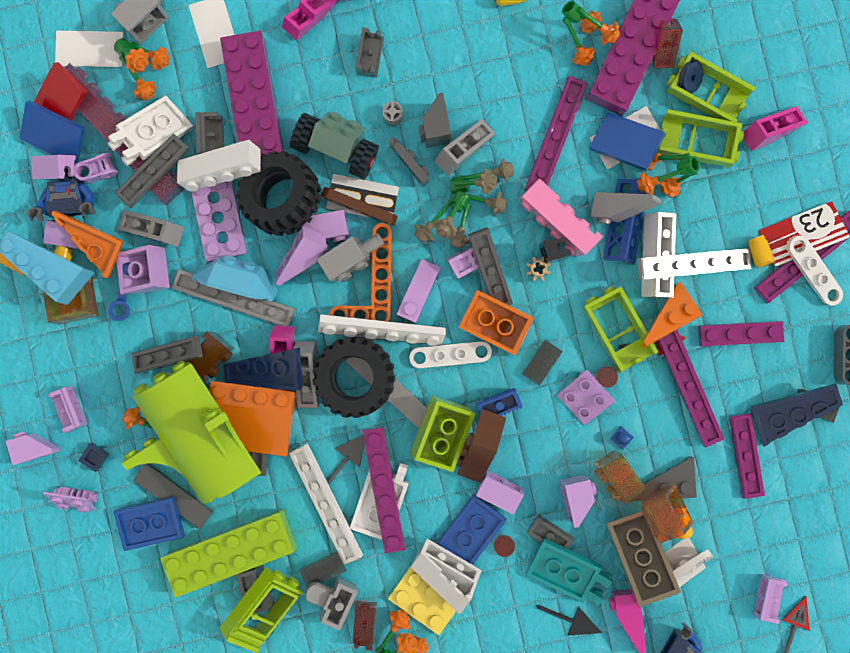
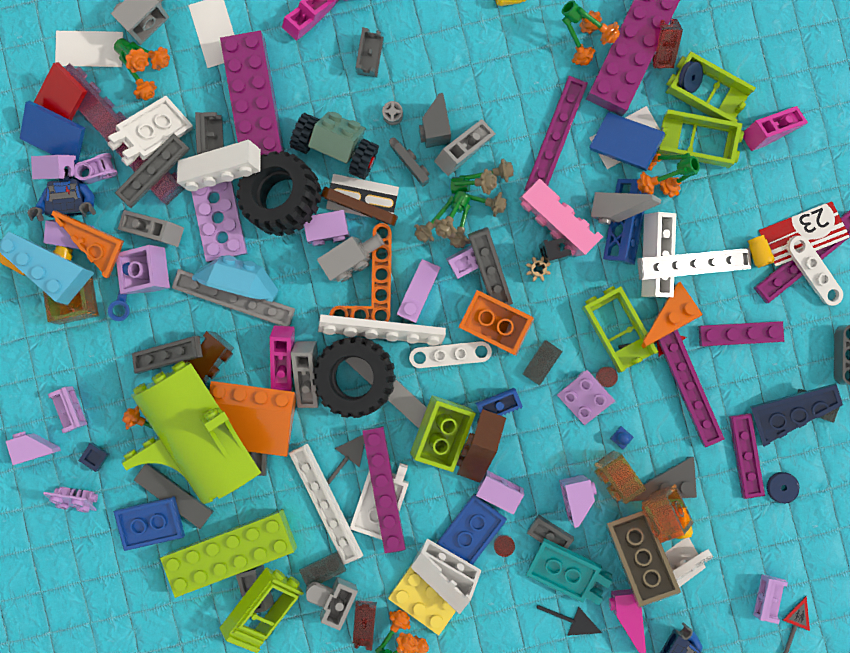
(271, 371): dark blue wing -> none
(302, 254): lavender slope -> none
(791, 489): none -> dark blue piece

